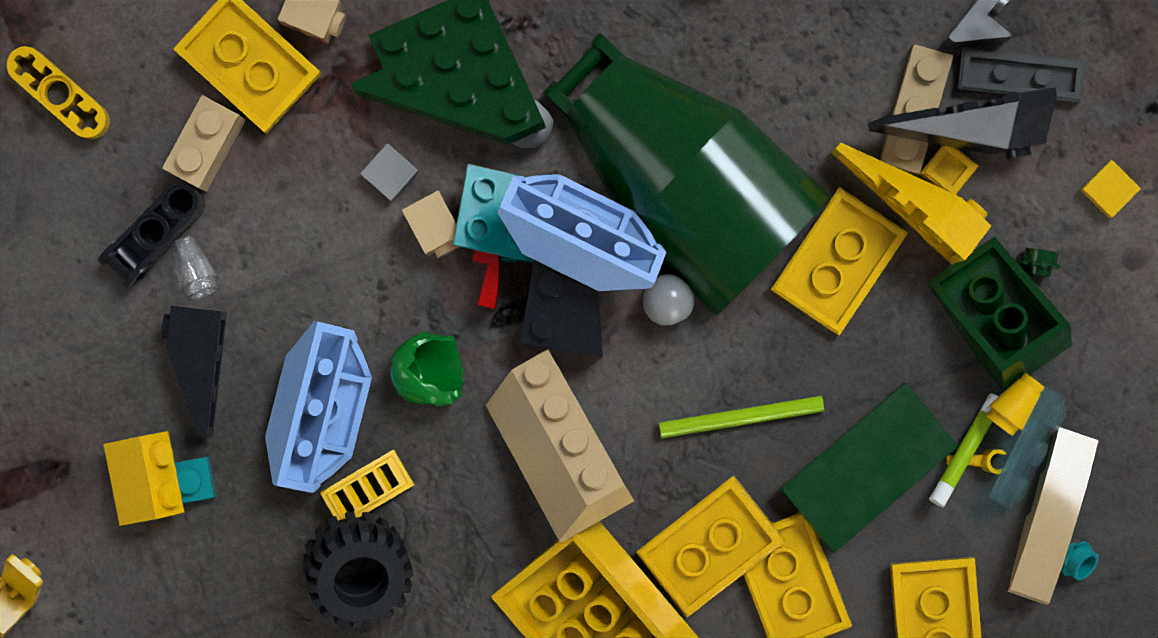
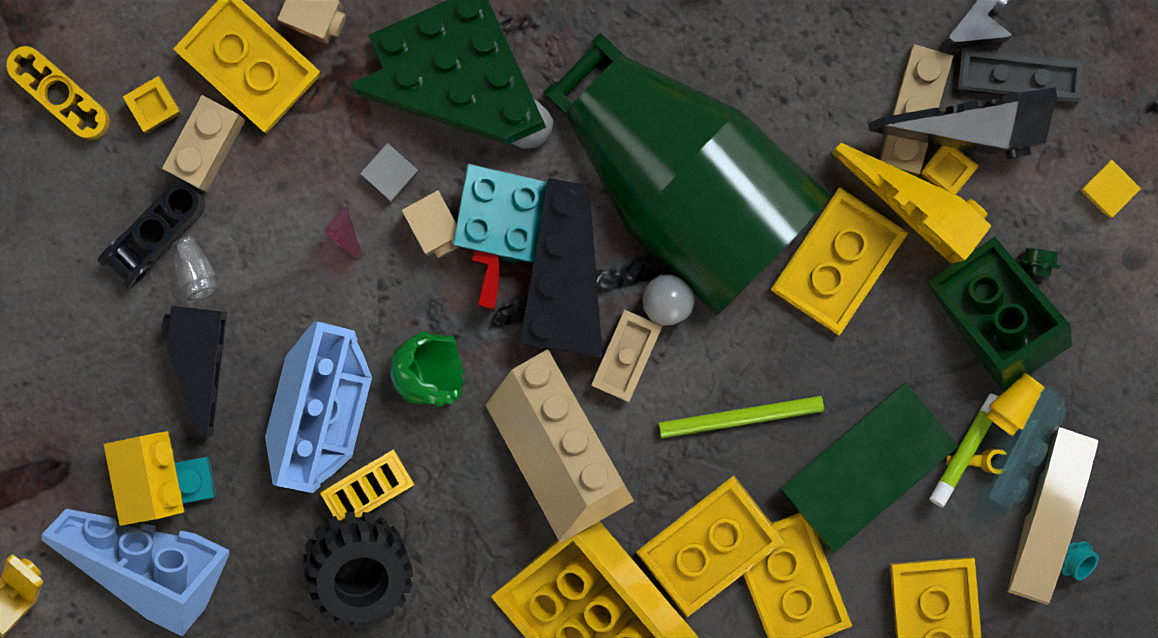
(149, 570): none -> light blue wedge
(152, 104): none -> yellow plate
(344, 233): none -> clear pink slope
(580, 233): light blue wedge -> none
(626, 355): none -> tan plate

